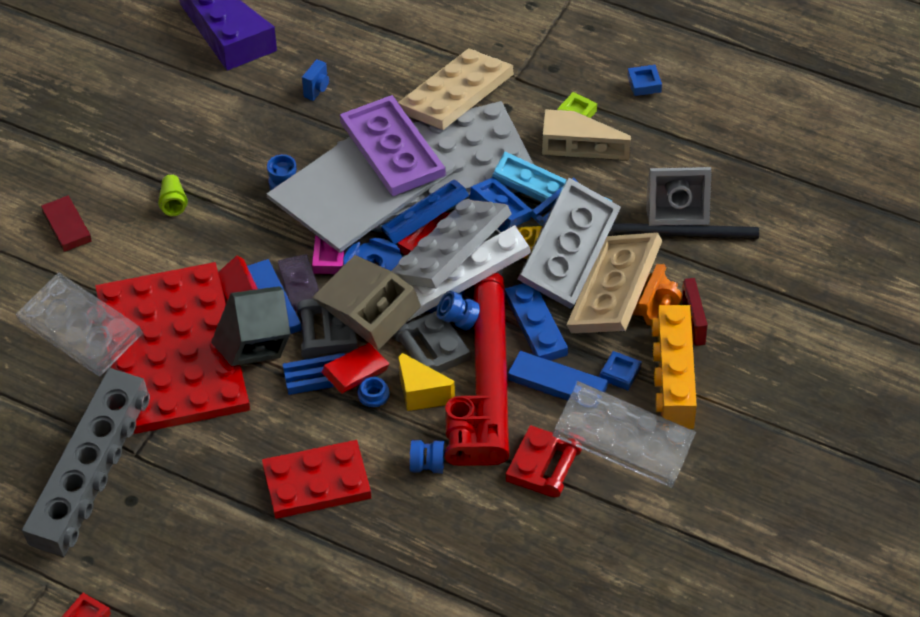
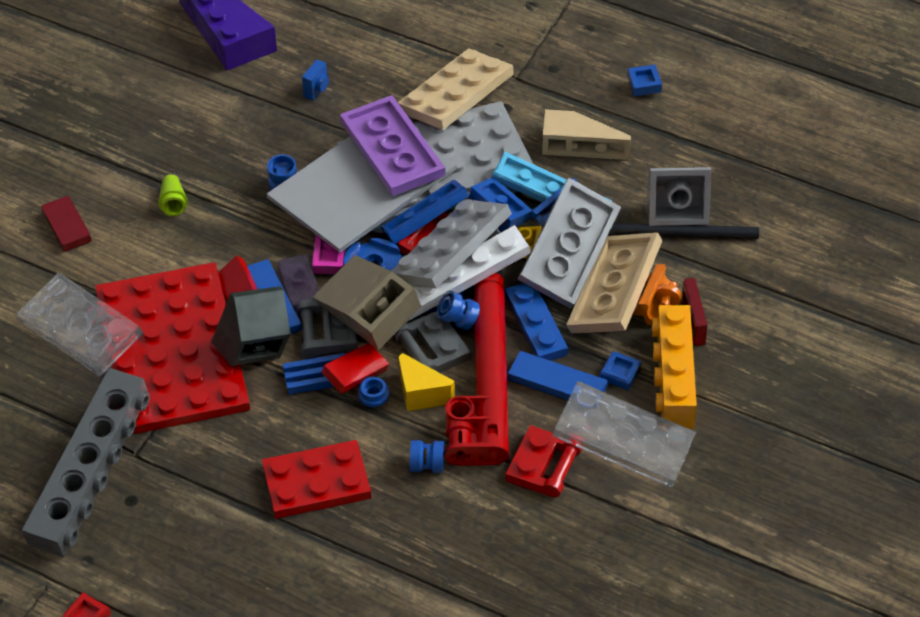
(579, 104): lime plate -> none

